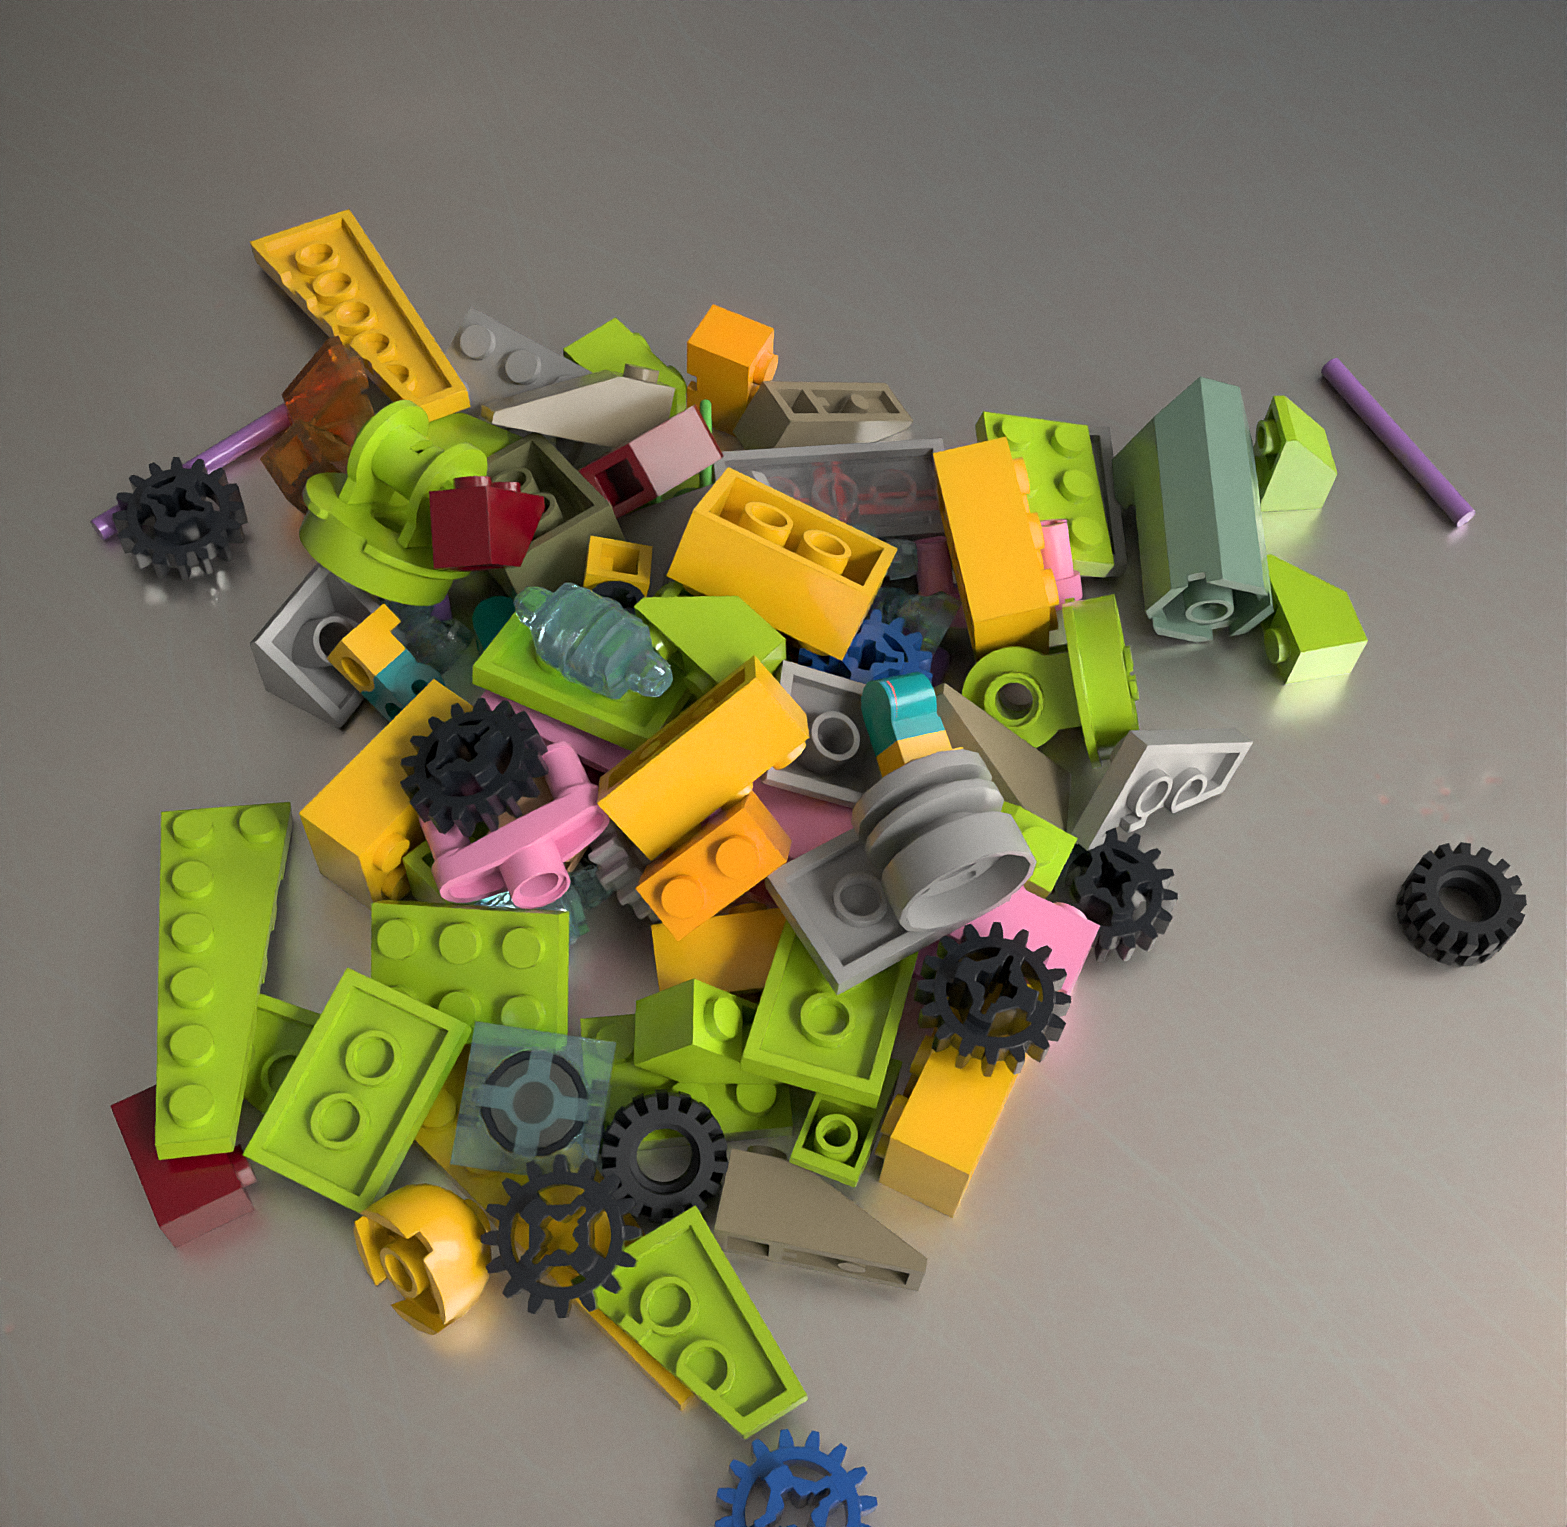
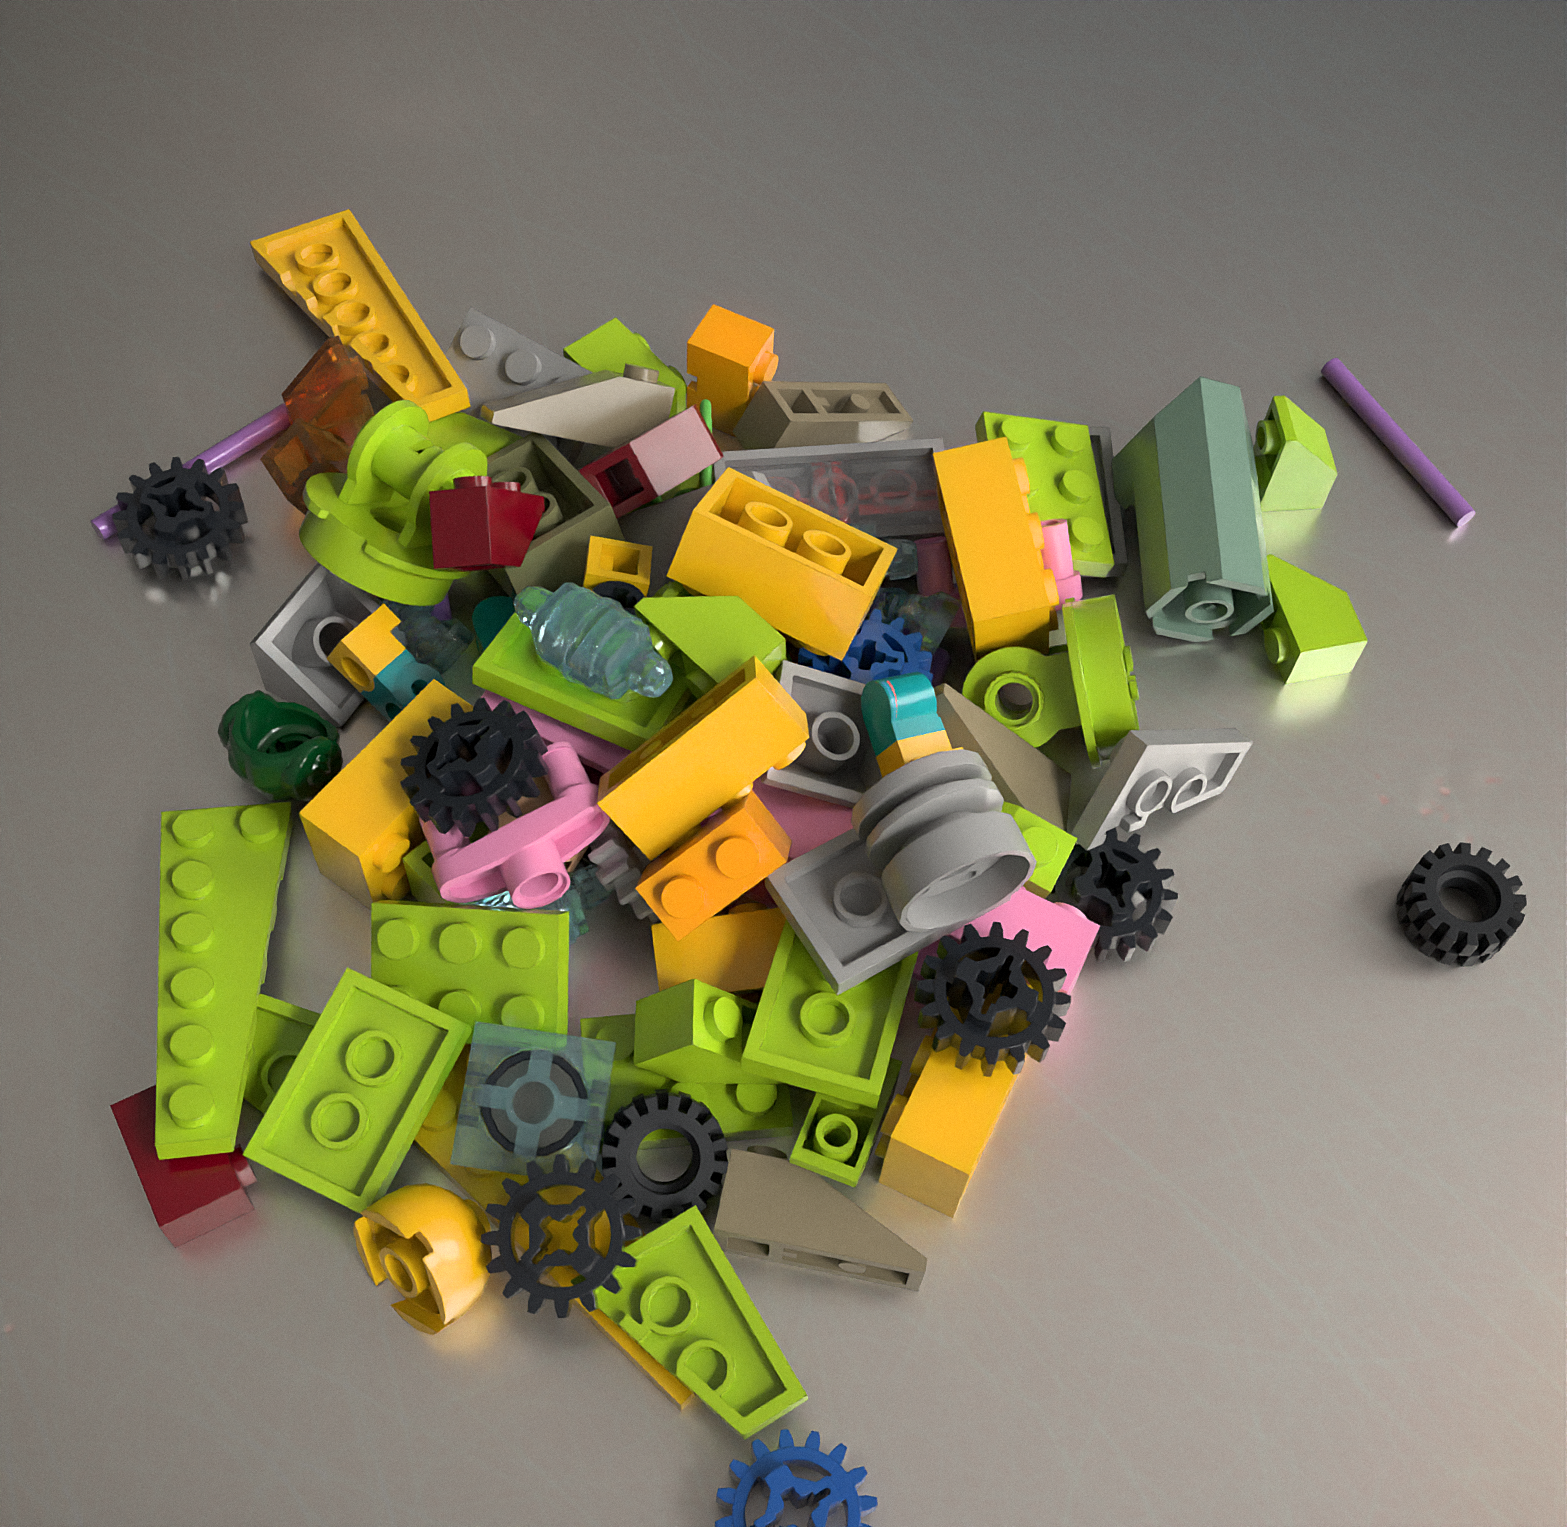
(280, 747): none -> dark green hair

